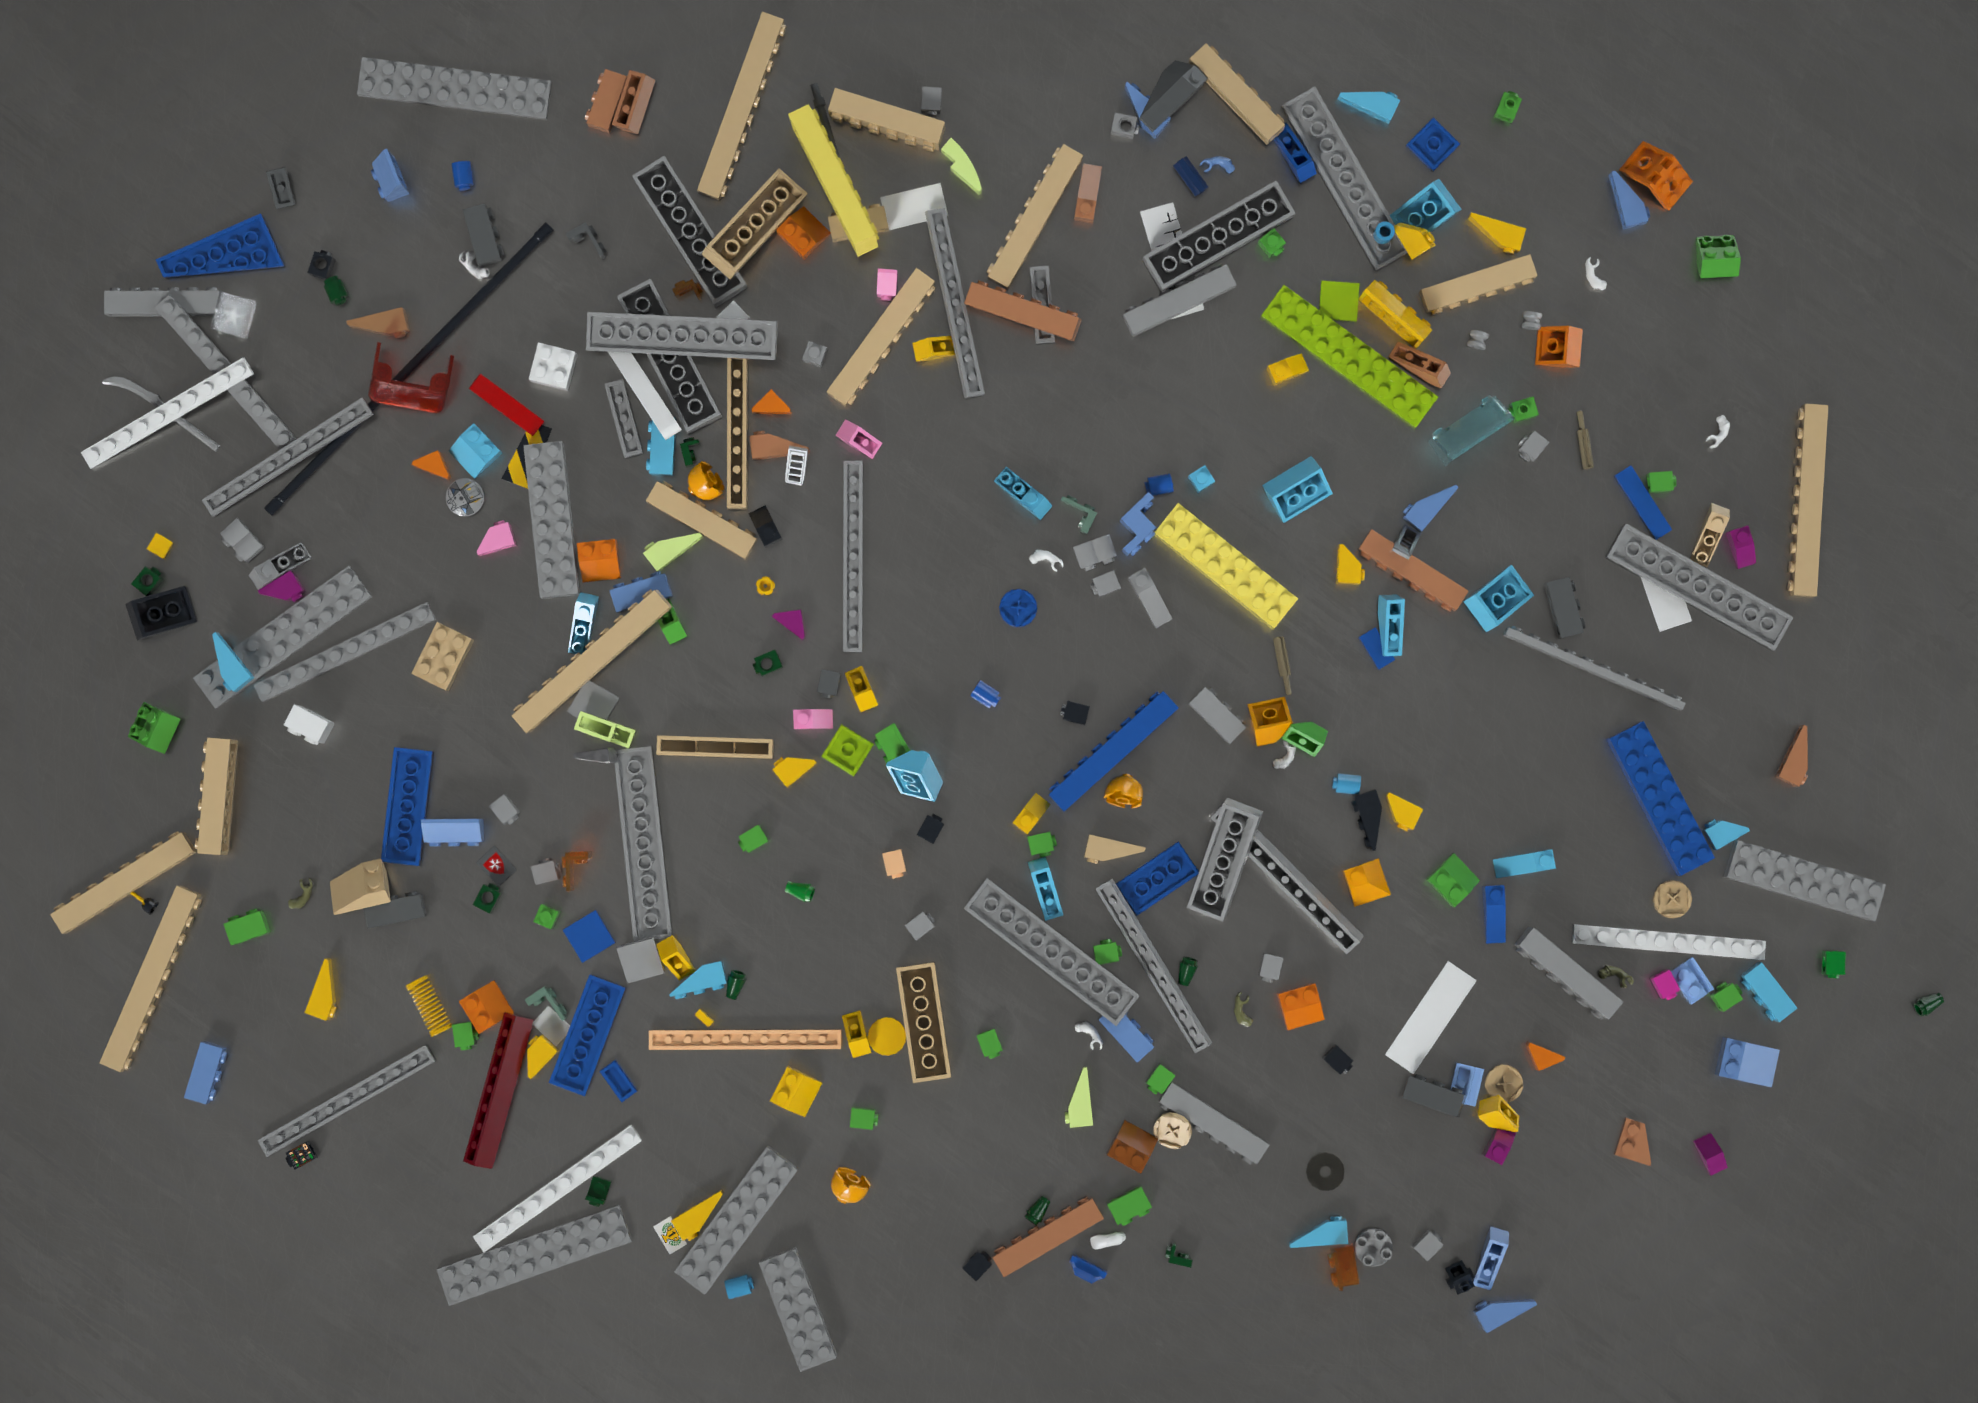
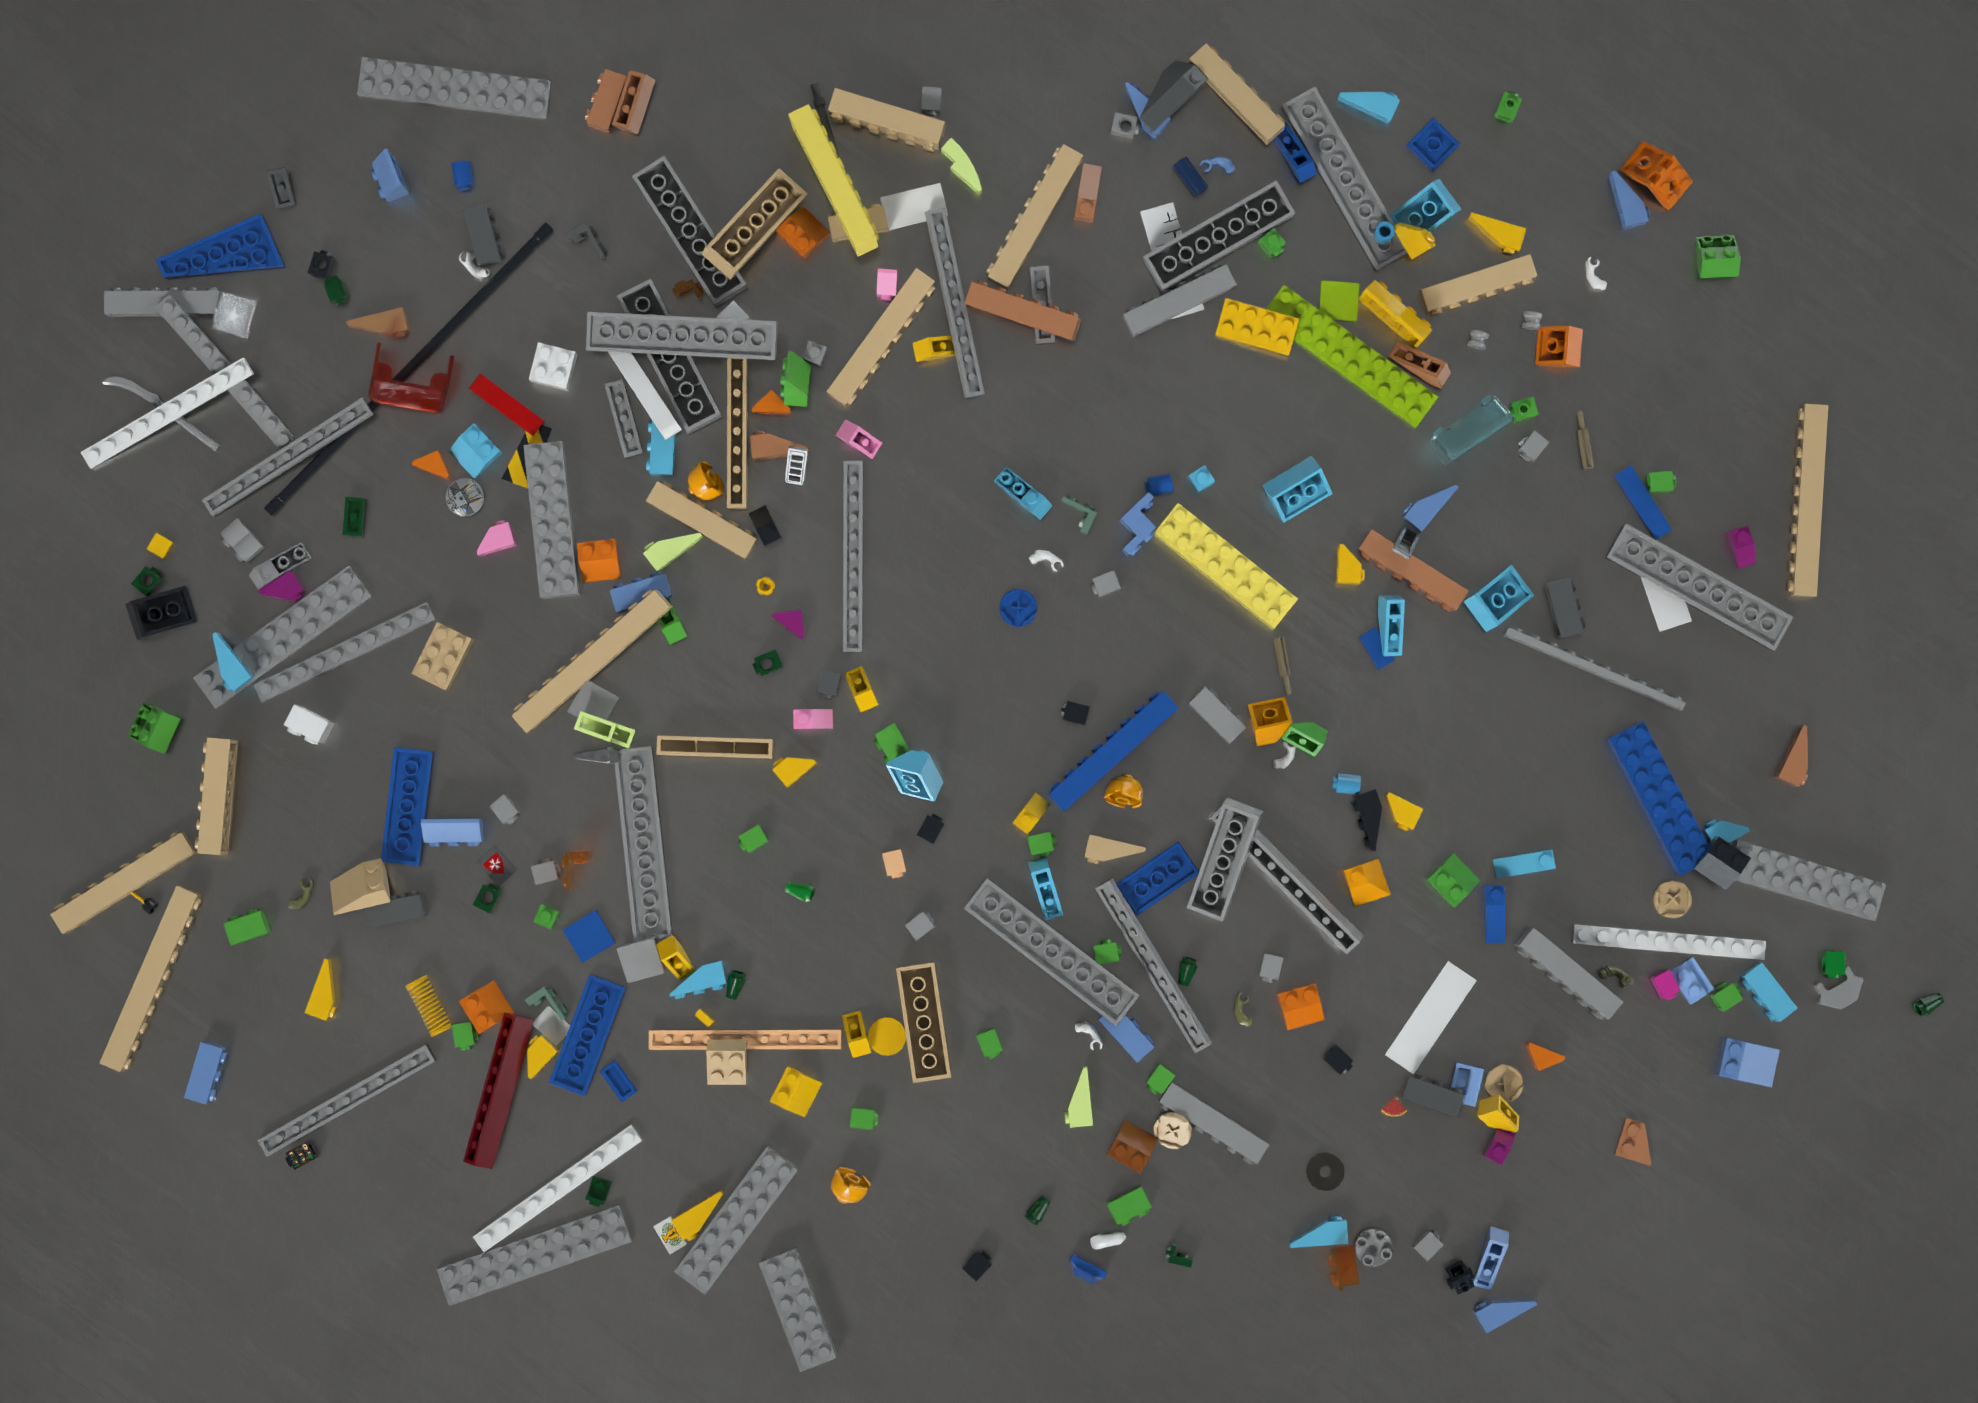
(354, 516): none -> dark green plate
(583, 622): medium azure slope -> none
(688, 455): dark green bracket -> none
(726, 1061): none -> tan brick
(739, 1286): dark azure brick -> none
(741, 106): tan brick -> none
(795, 380): none -> bright green slope
(847, 750): lime tile -> none
(985, 694): blue brick -> none
(1047, 1236): nougat brick -> none
(1095, 552): light grey brick -> none
(1150, 597): light grey slope -> none
(1257, 326): none -> yellow plate
(1287, 369): yellow slope -> none
(1394, 1109): none -> tile
(1710, 534): tan slope -> none
(1711, 1154): magenta slope -> none
(1722, 862): none -> black slope
(1724, 427): white piece -> none
(1842, 993): none -> light grey piece

